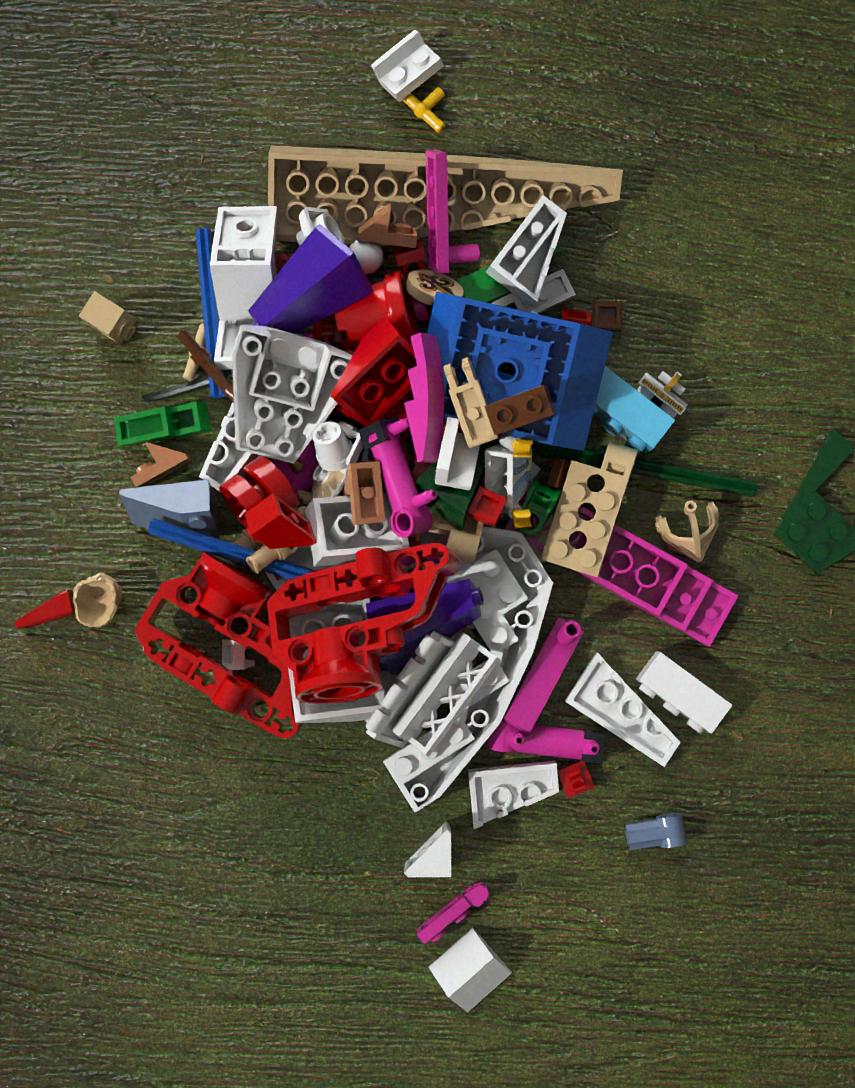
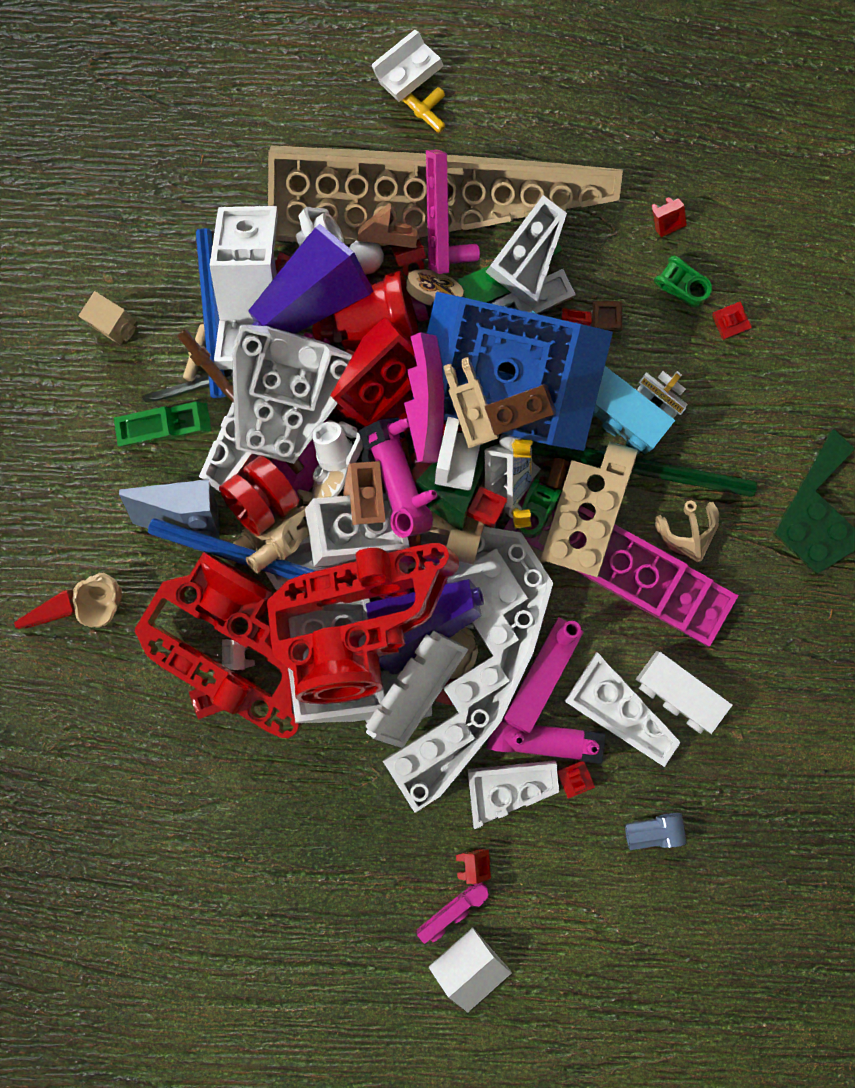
(166, 463): nougat slope -> none
(203, 704): none -> red tile
(278, 525): red slope -> none
(433, 857): white slope -> none
(436, 690): white fence -> none
(476, 866): none -> red tile
(669, 216): none -> red tile
(681, 282): none -> green piece
(731, 320): none -> red tile

